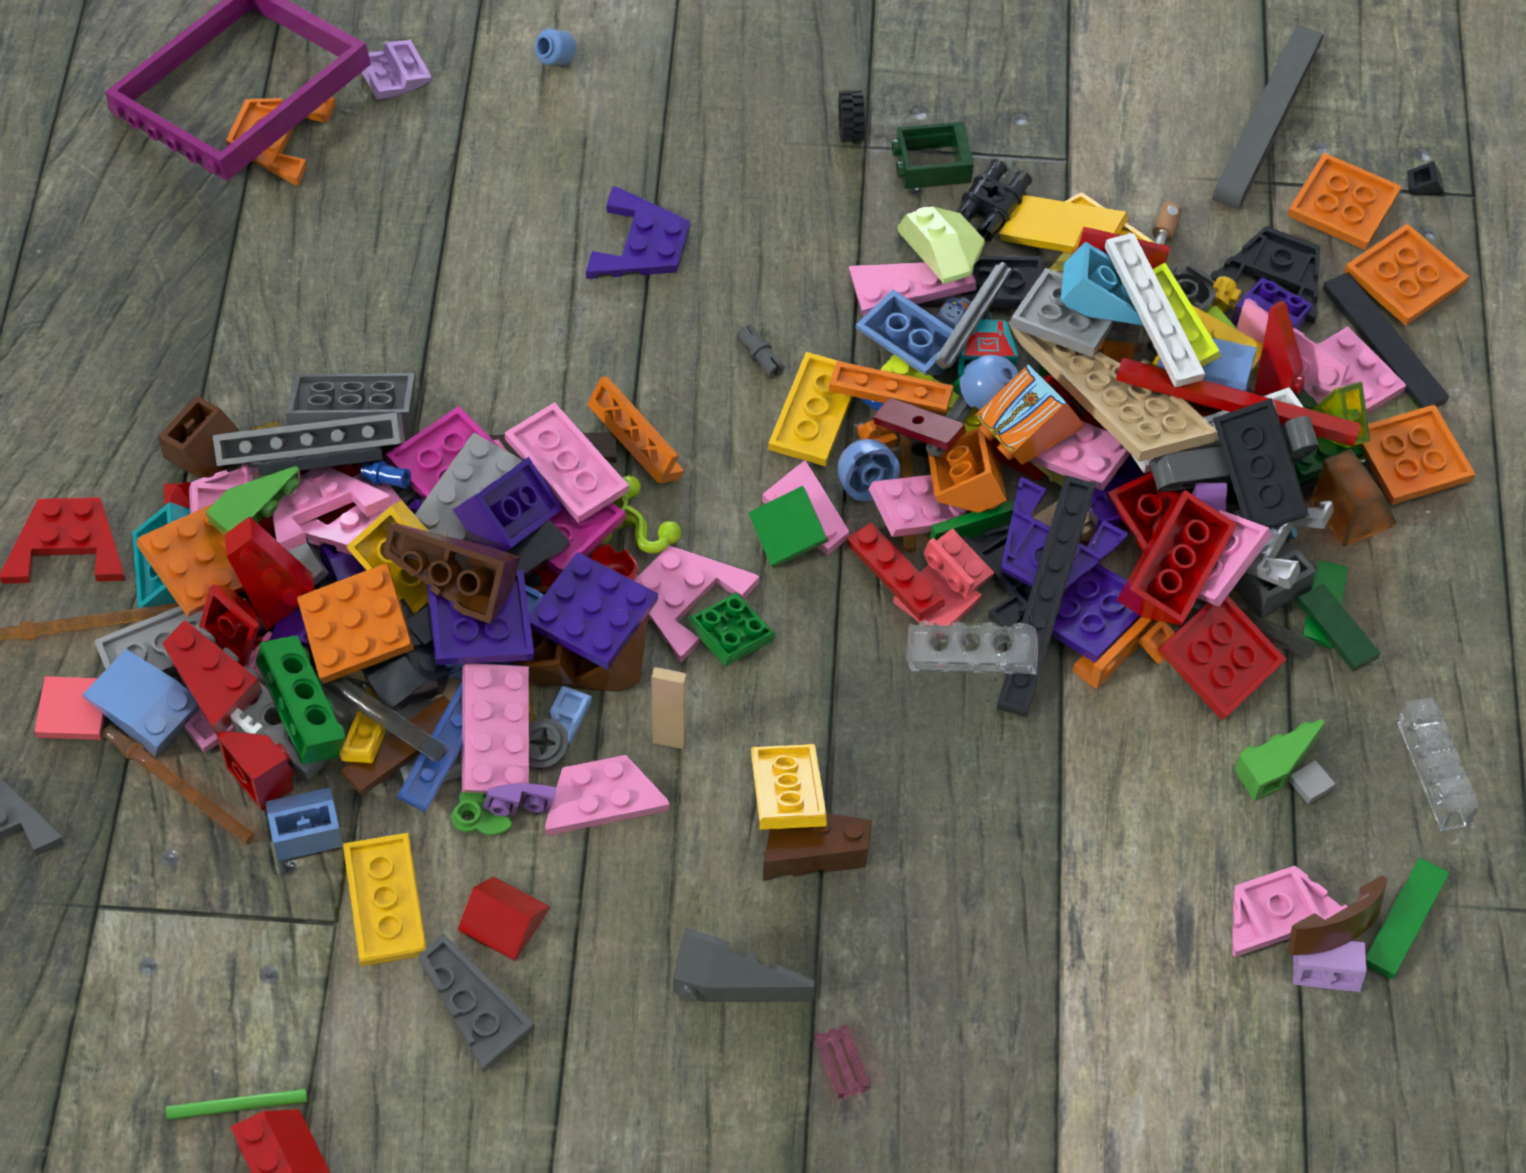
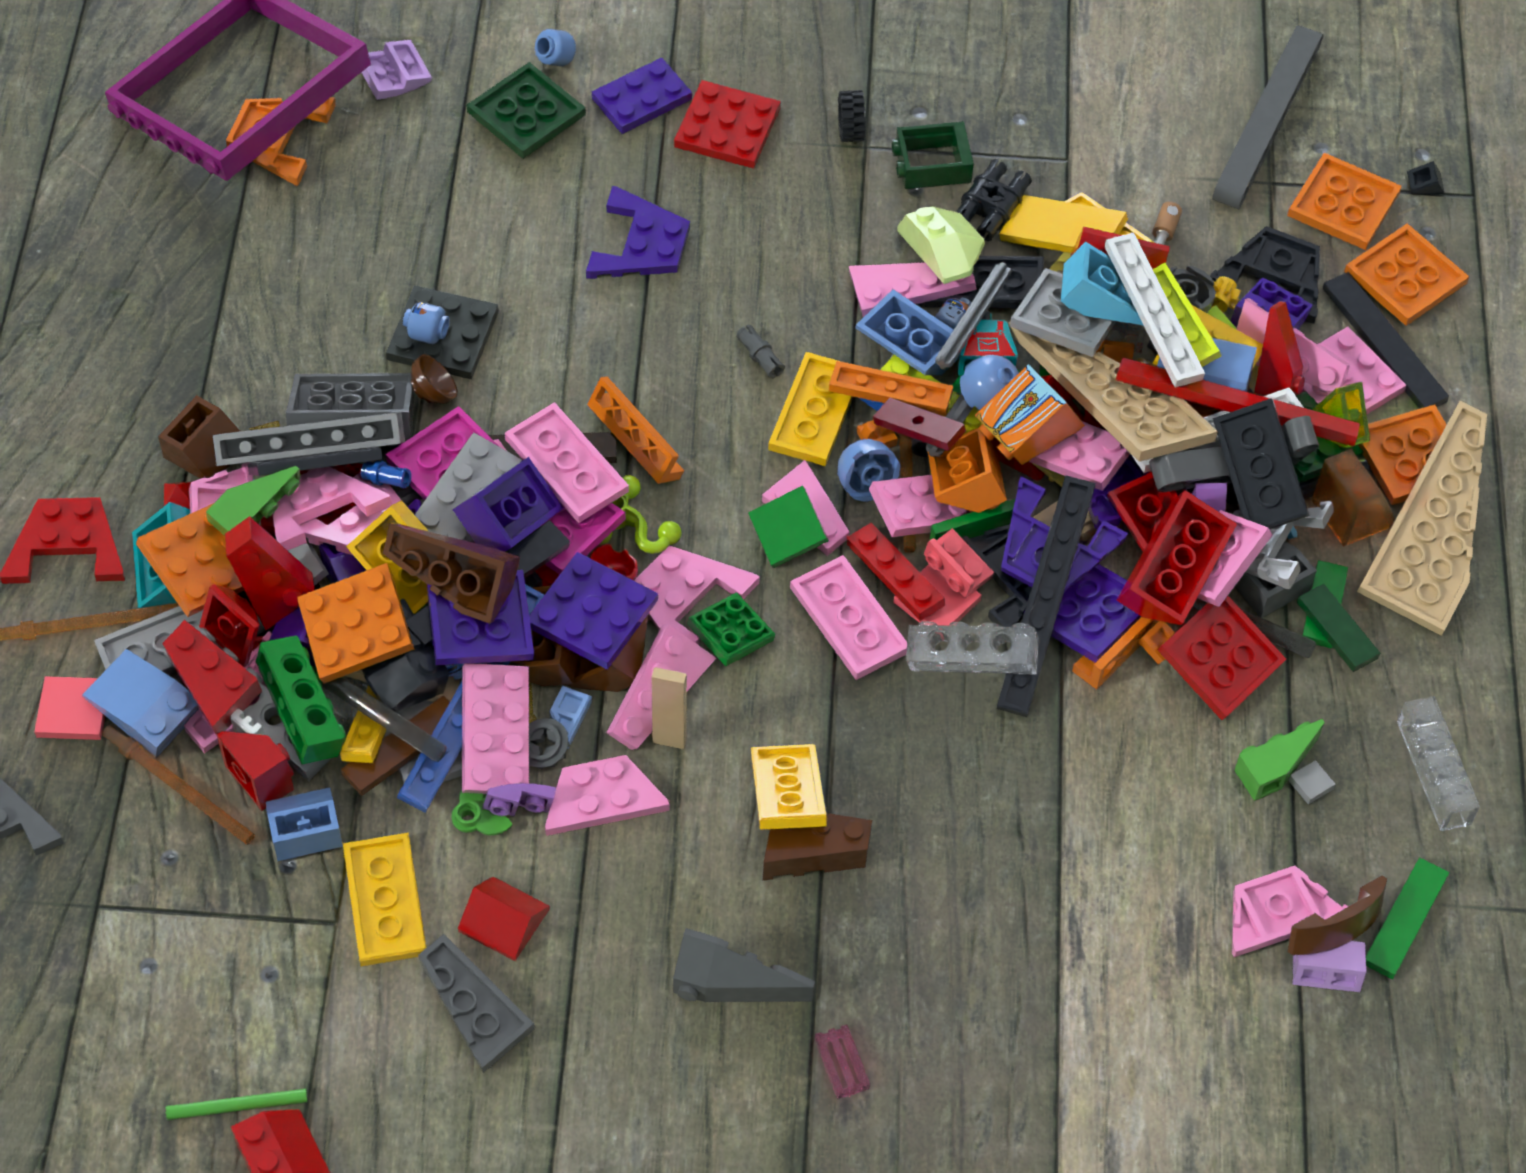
(426, 322): none -> medium blue head
(432, 381): none -> reddish brown piece
(466, 337): none -> pearl dark grey plate
(526, 110): none -> dark green plate
(641, 95): none -> dark purple plate
(671, 652): none -> bright pink wing
(727, 124): none -> red plate
(849, 617): none -> bright pink plate
(1429, 546): none -> tan wing

